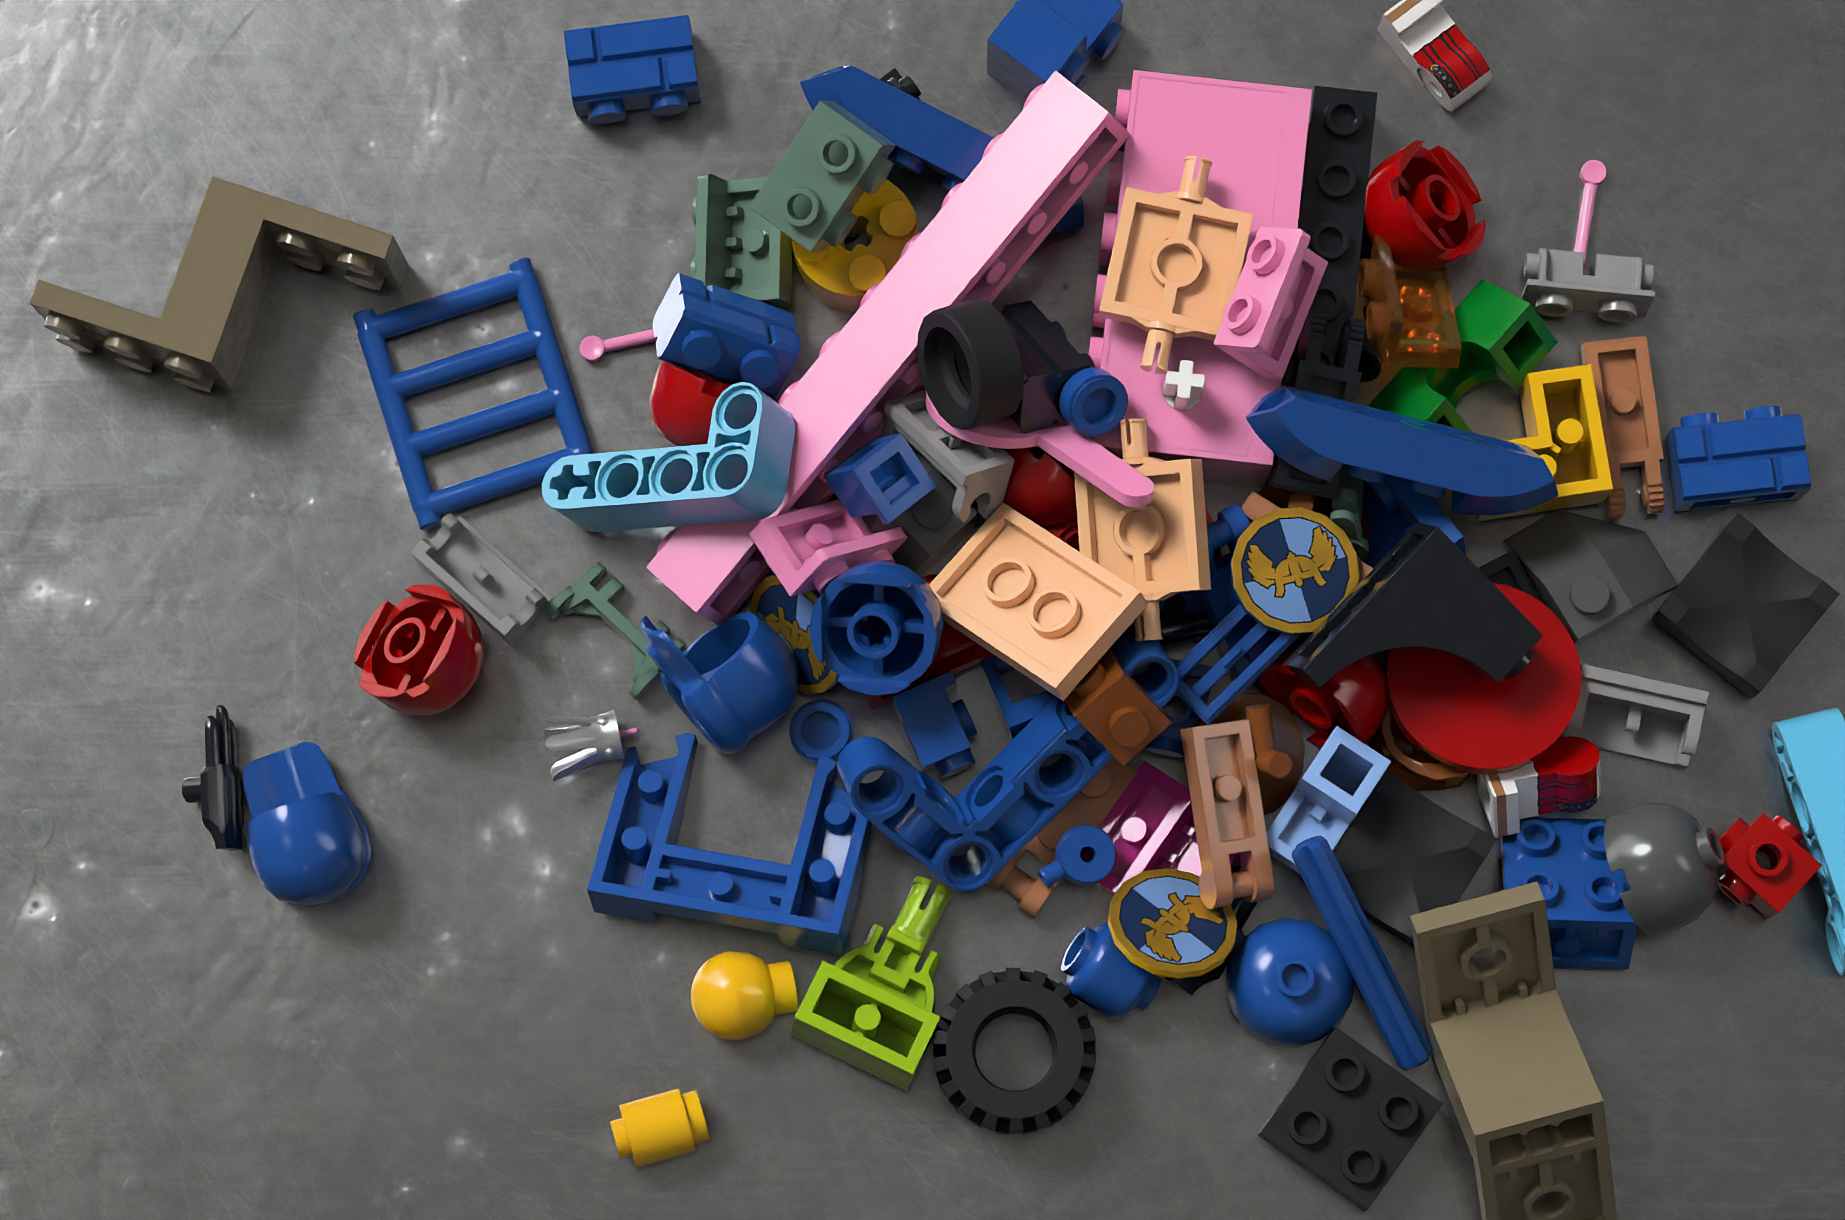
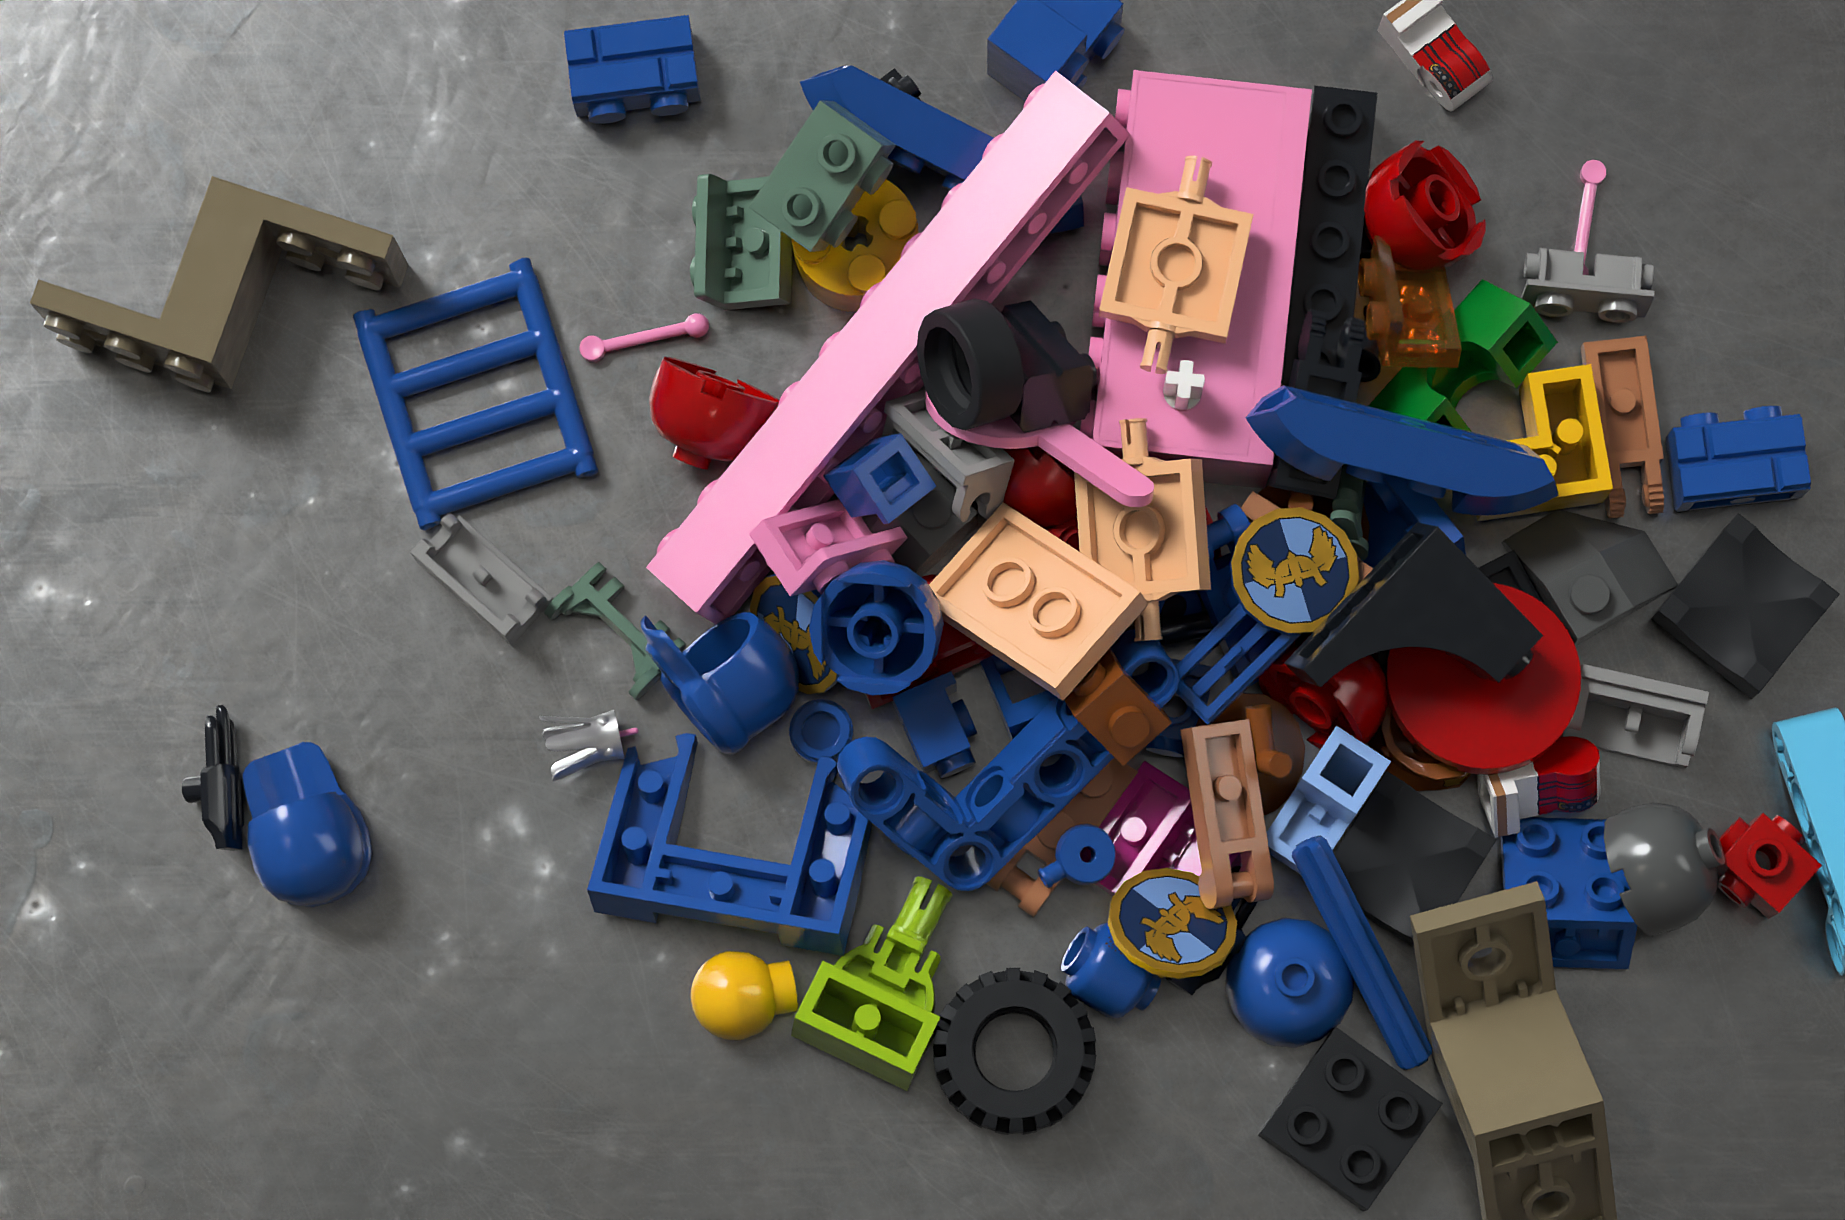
(420, 652): red cylinder -> none
(660, 1127): yellow brick -> none
(725, 335): blue brick -> none
(727, 480): medium azure beam -> none
(1093, 402): blue tile -> none
(1271, 300): bright pink bracket -> none

